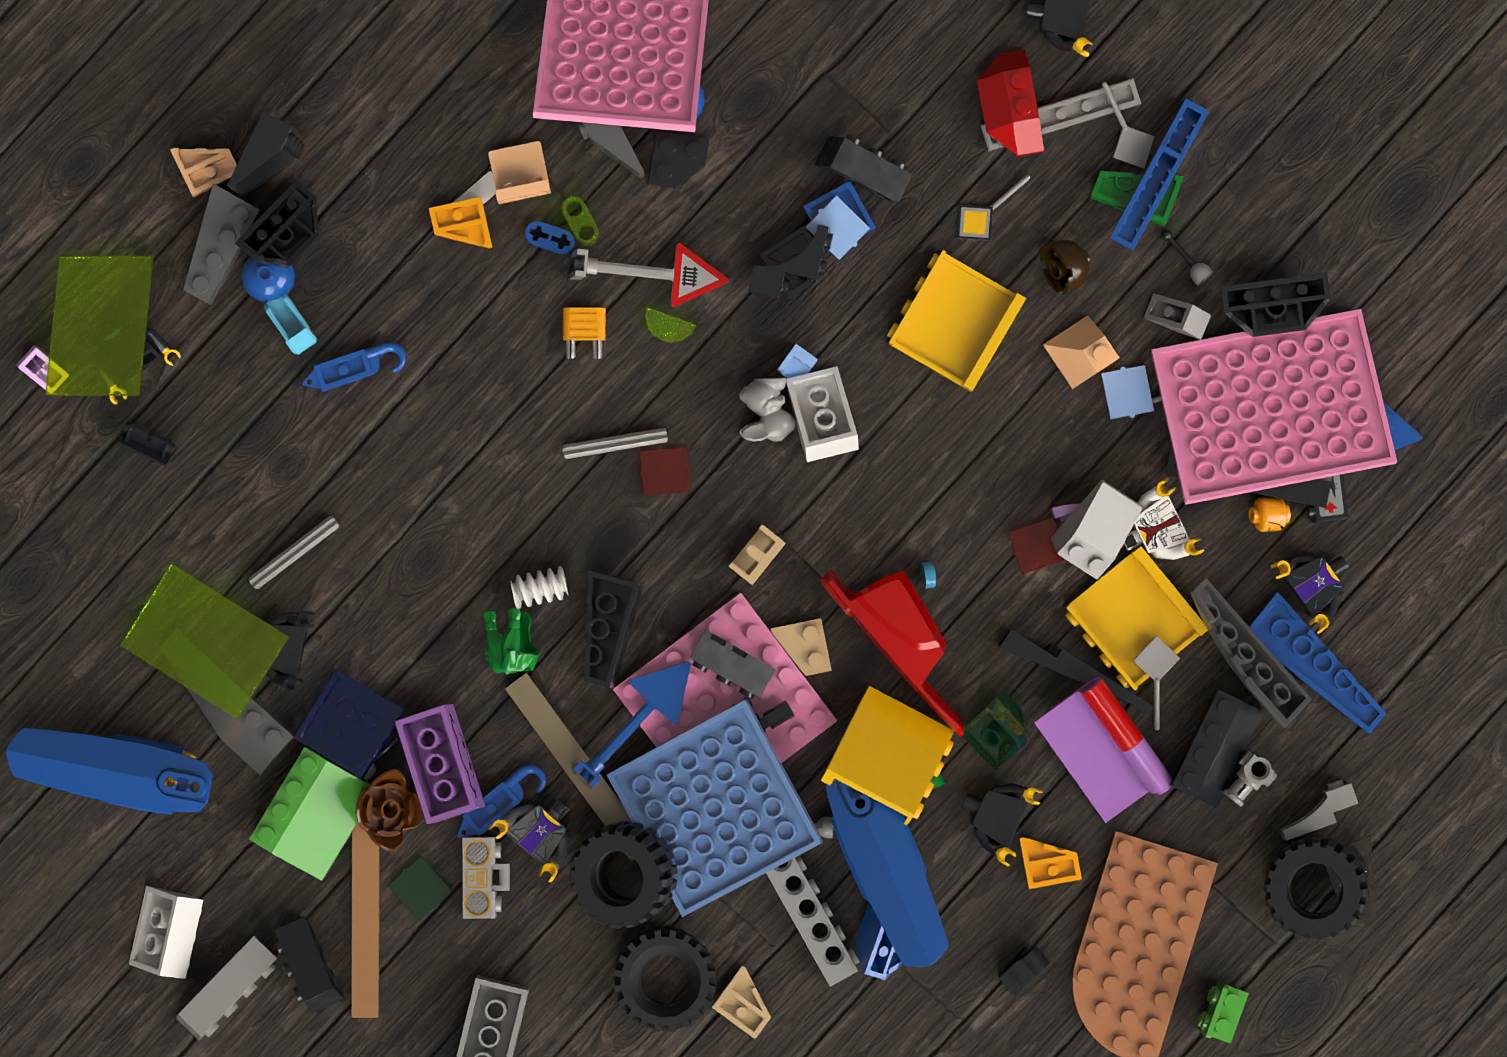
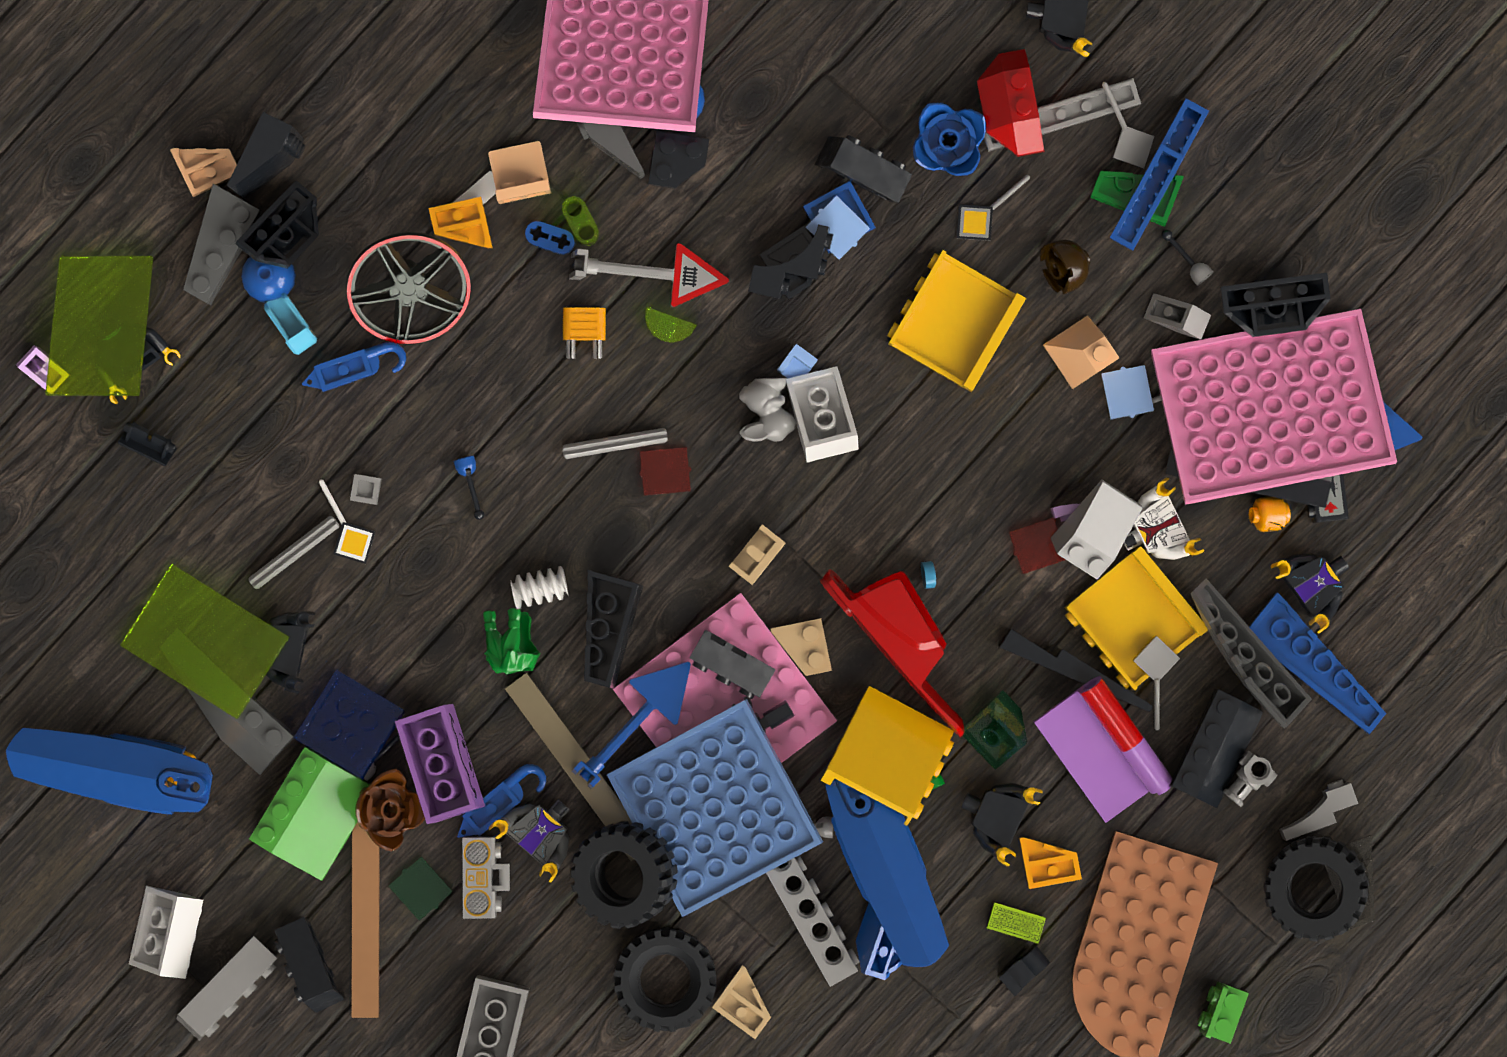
(353, 541): none -> piece
(365, 489): none -> light grey plate
(407, 287): none -> pearl dark grey wheel
(466, 467): none -> hinge
(966, 127): none -> blue brick
(1016, 922): none -> lime tile

